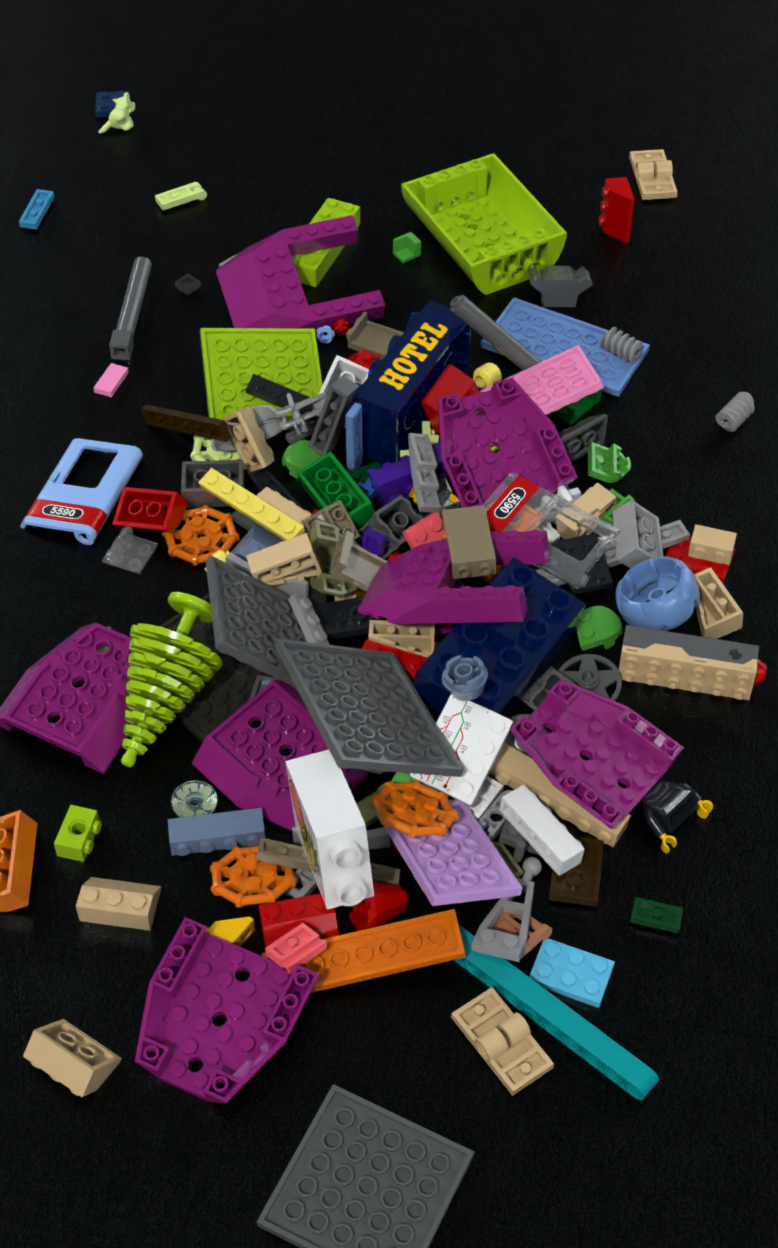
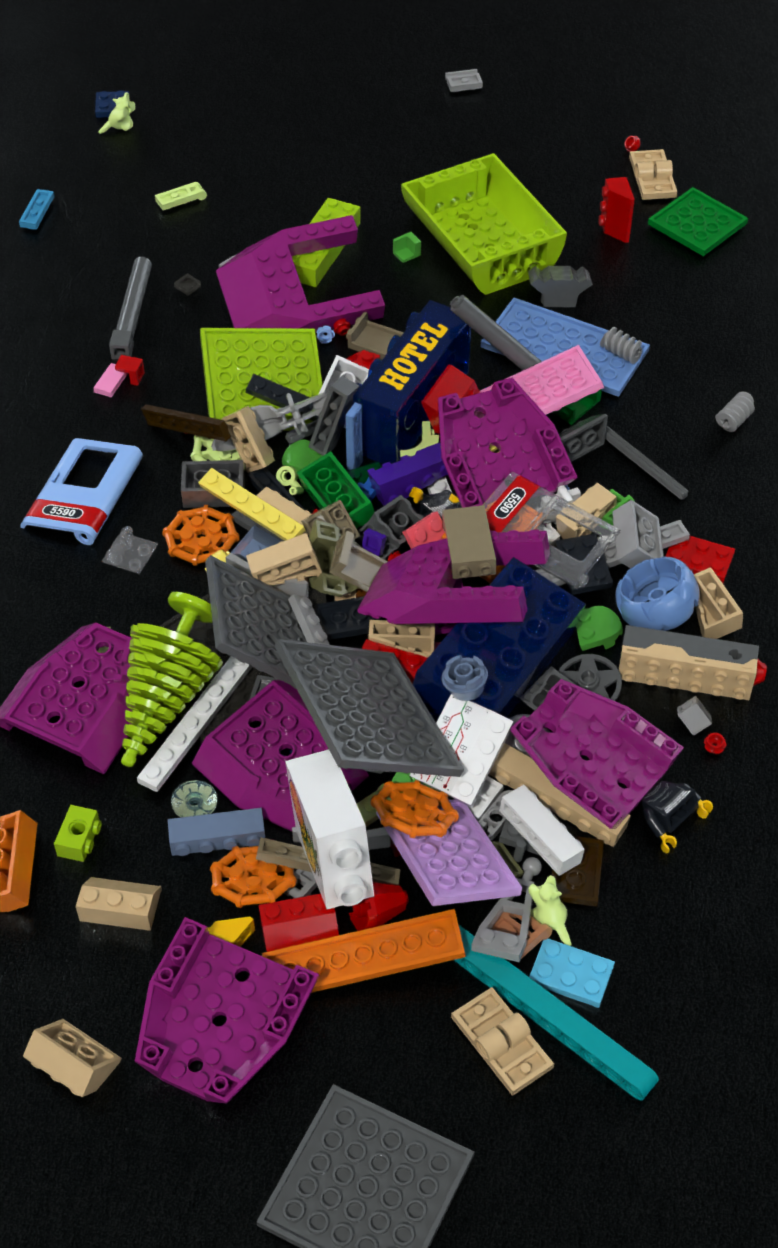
(133, 366): none -> red panel
(149, 509): red slope -> none
(193, 724): none -> white plate
(296, 488): none -> yellowish green plate
(296, 947): coral plate -> none
(423, 472): light grey slope -> none
(463, 80): none -> light grey plate
(487, 375): light yellow head -> none
(550, 908): none -> yellowish green animal
(607, 463): bright green slope -> none
(632, 143): none -> red plate
(646, 464): none -> dark grey axle
(656, 915): dark green plate -> none
(694, 715): none -> light grey panel
(697, 221): none -> green plate
(712, 544): tan brick -> none
(718, 740): none -> red plate

